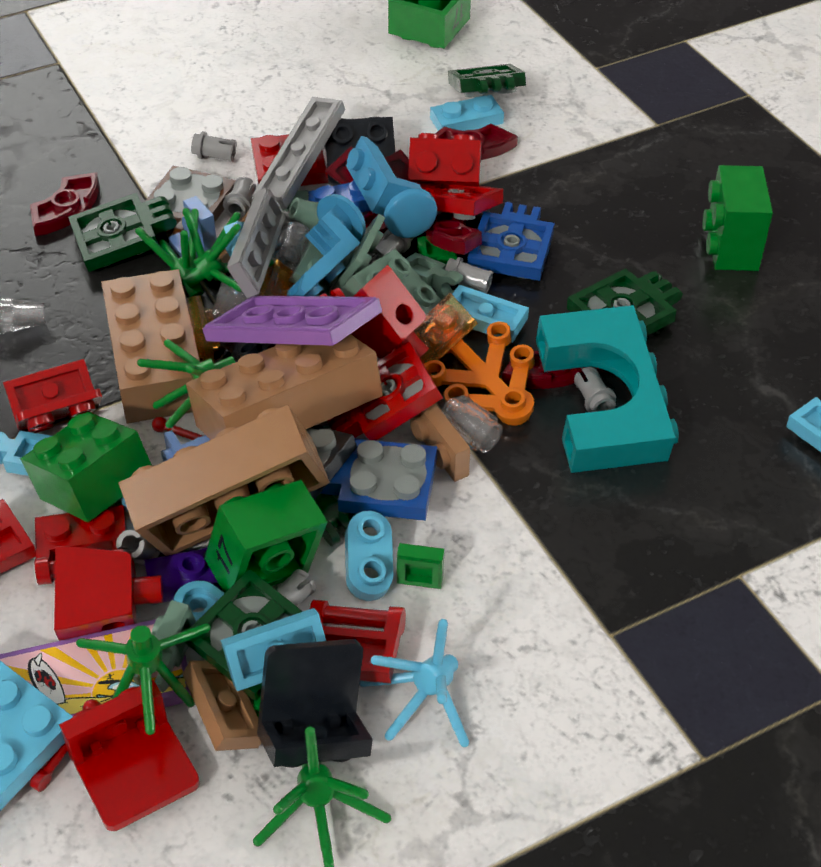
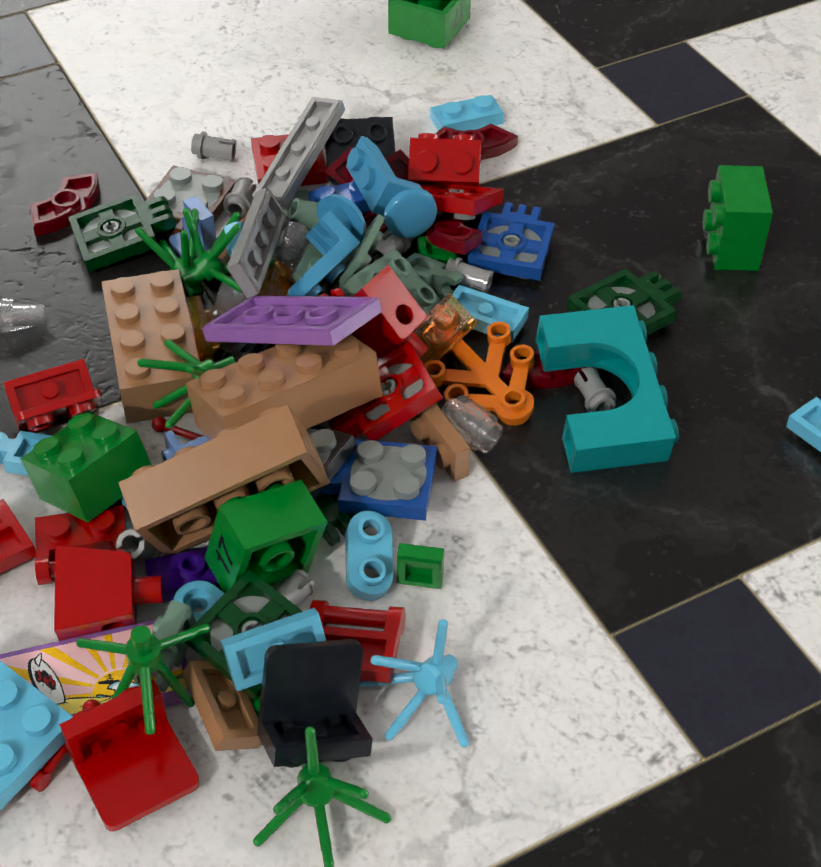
(480, 80): dark green piece -> none

